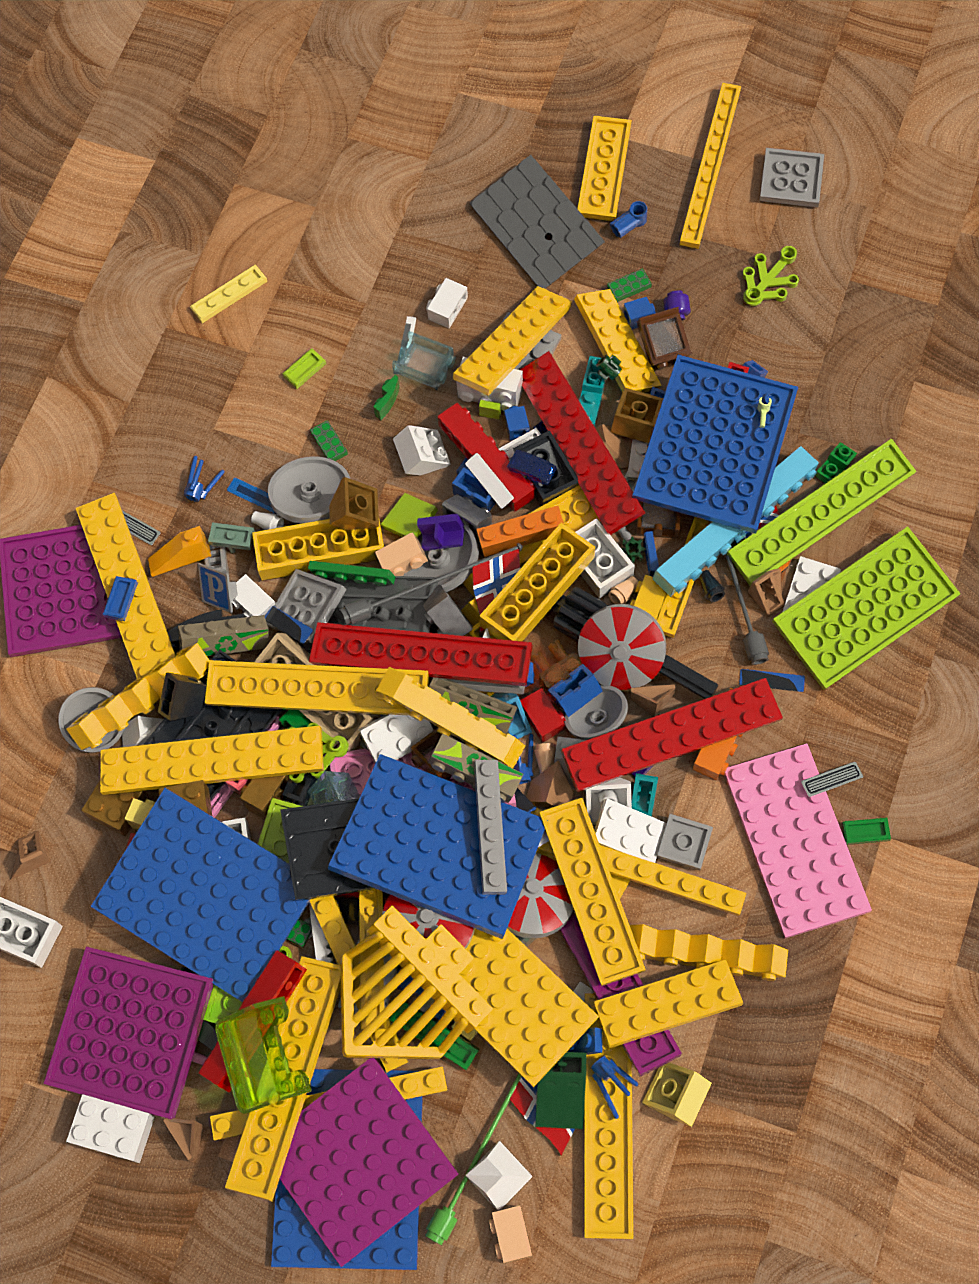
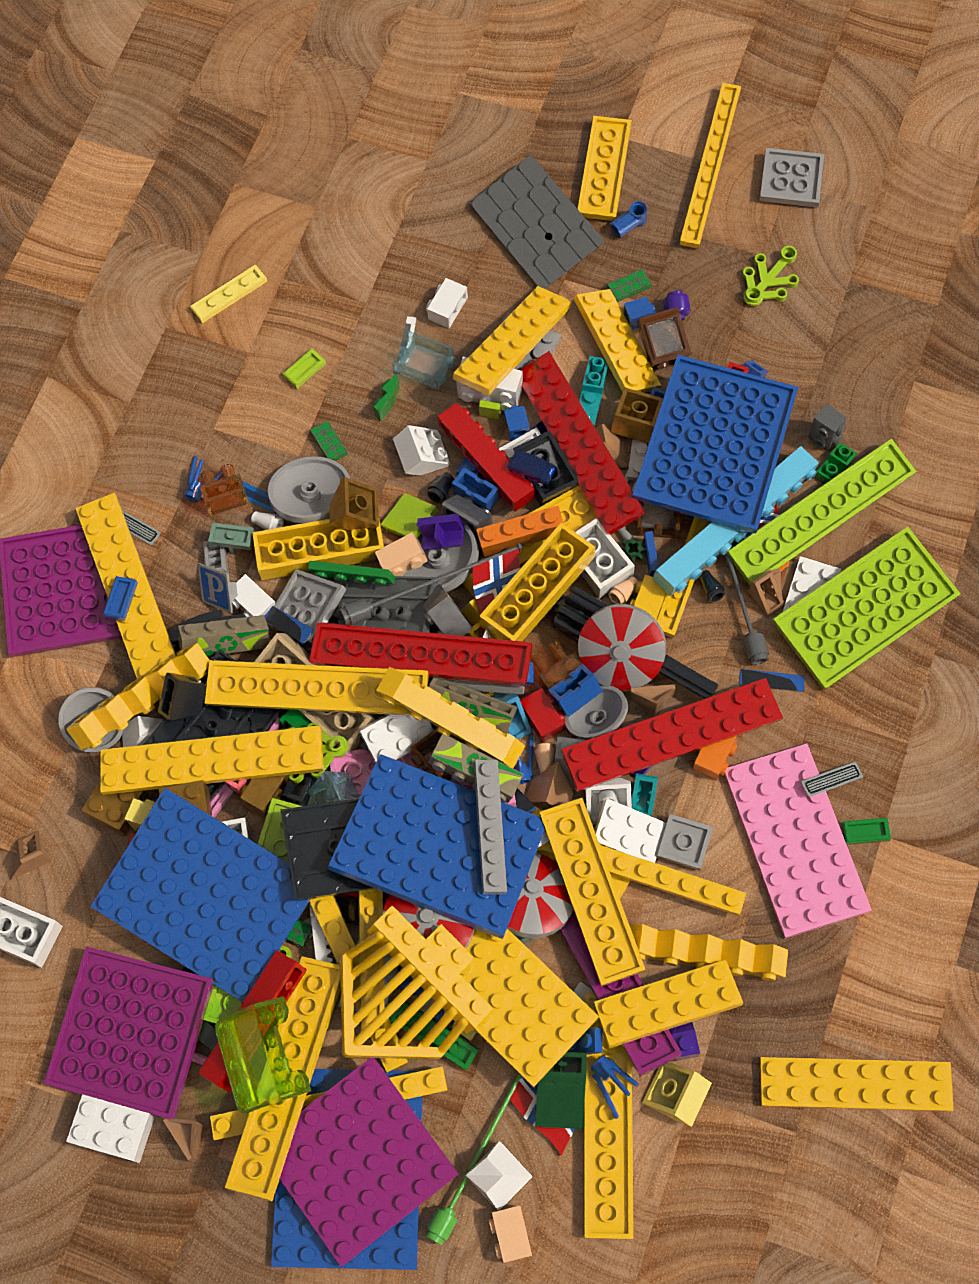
(180, 551): light orange slope -> none
(223, 493): none -> clear orange brick
(439, 489): none -> black cone
(489, 480): white sticker -> none
(609, 367): dark green gear -> none
(686, 1040): none -> dark purple slope
(763, 409): yellowish green hand -> none
(827, 427): none -> dark grey brick
(856, 1084): none -> yellow plate

